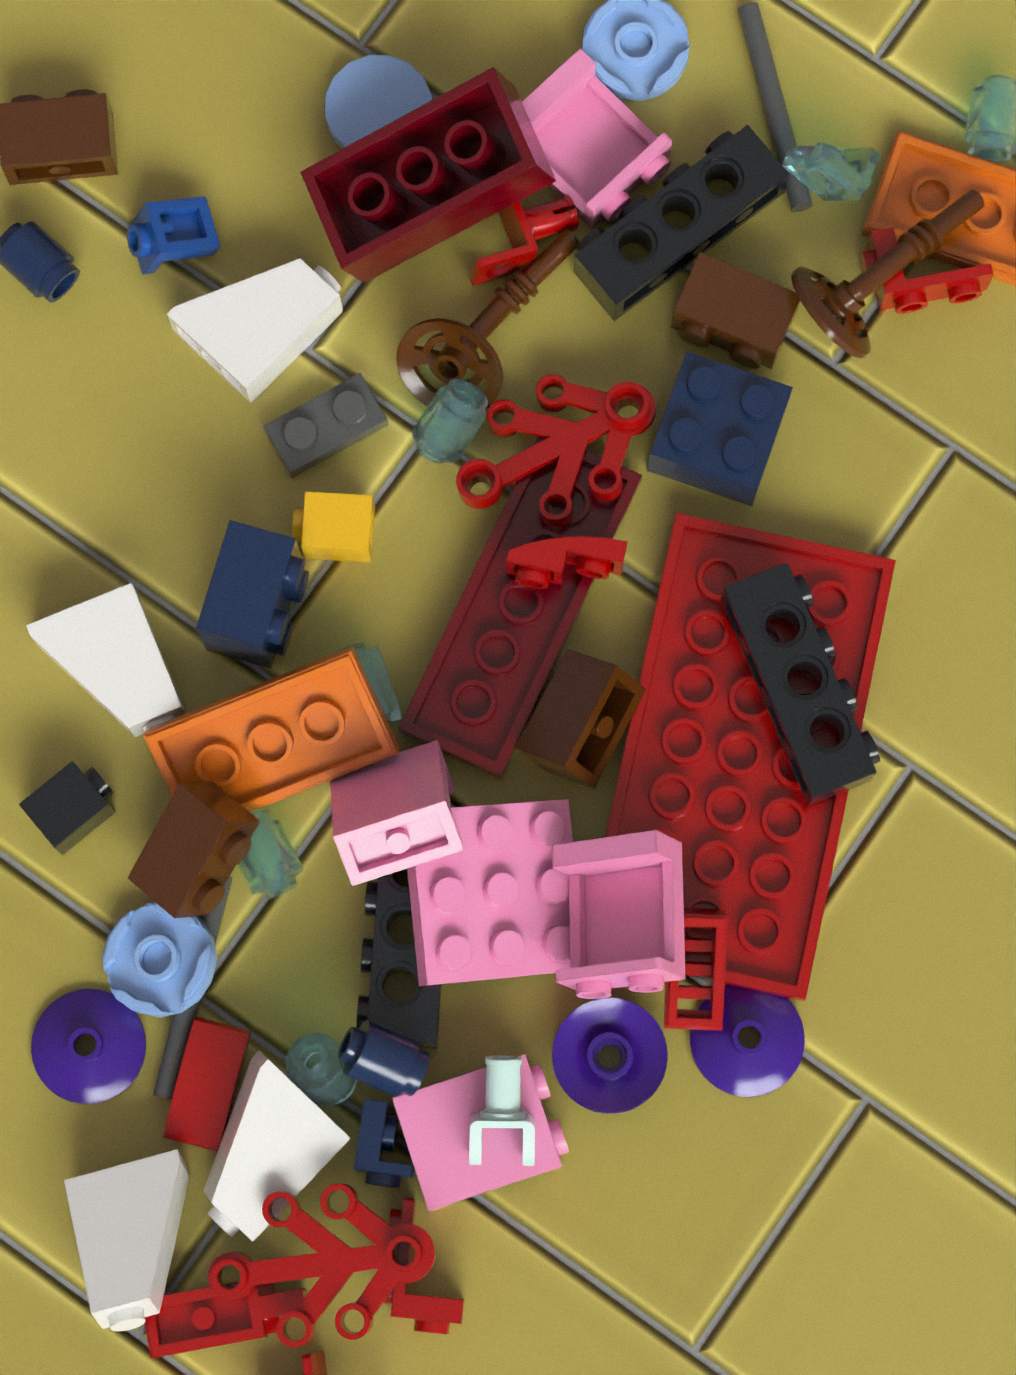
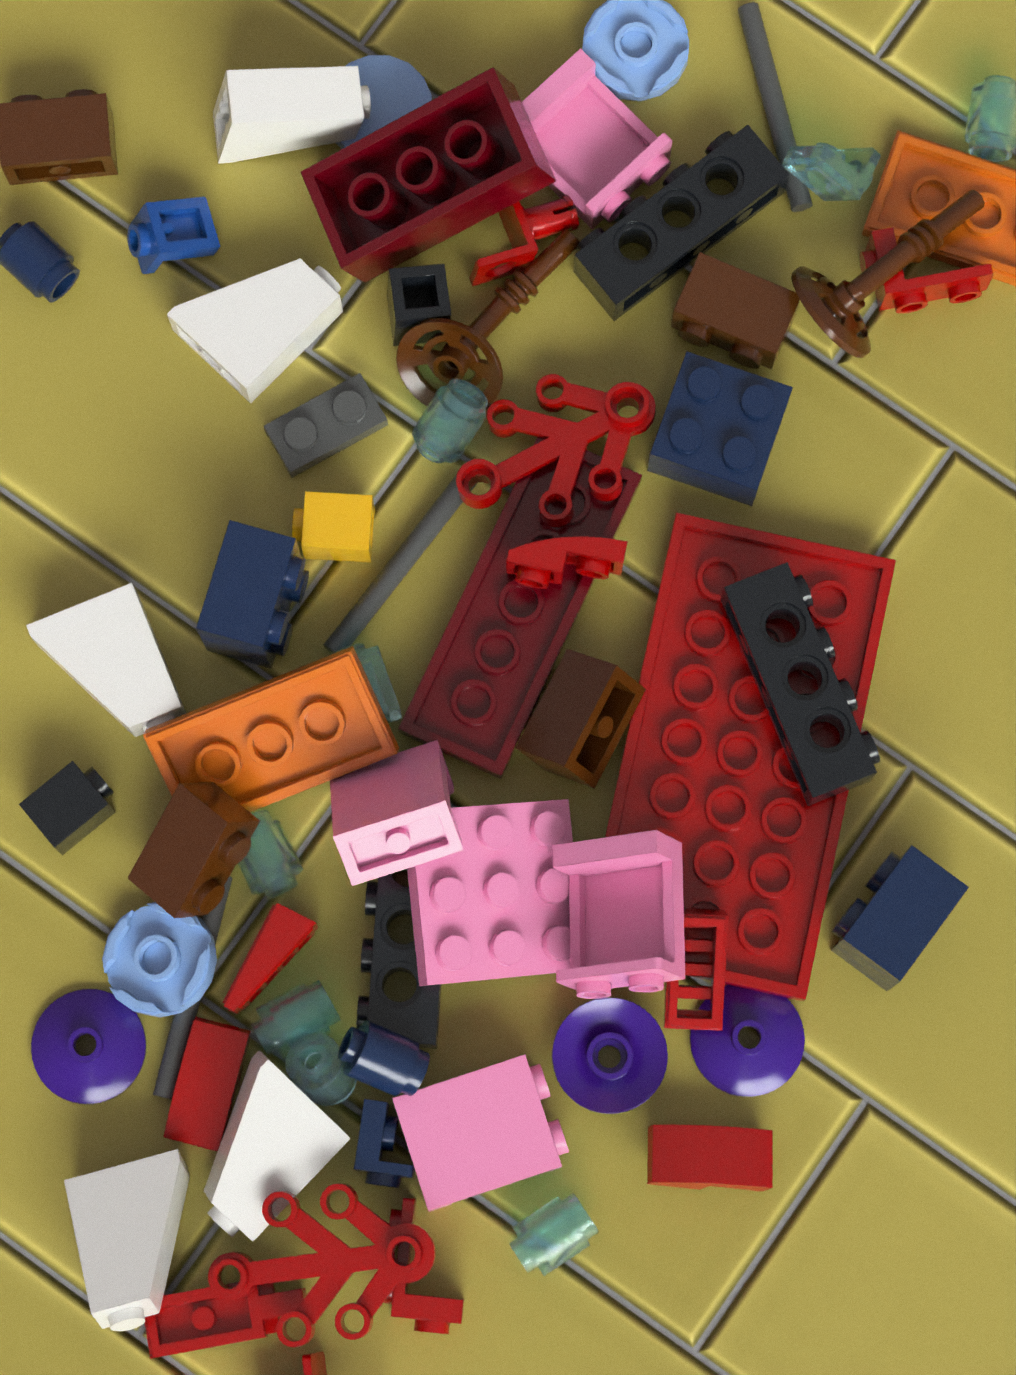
(274, 947): none -> red slope
(287, 110): none -> white slope
(294, 1015): none -> clear light blue brick
(396, 569): none -> dark grey bar
(416, 296): none -> black brick
(502, 1107): light aqua piece -> none
(553, 1234): none -> clear light blue brick
(710, 1157): none -> red slope
(899, 918): none -> dark blue brick

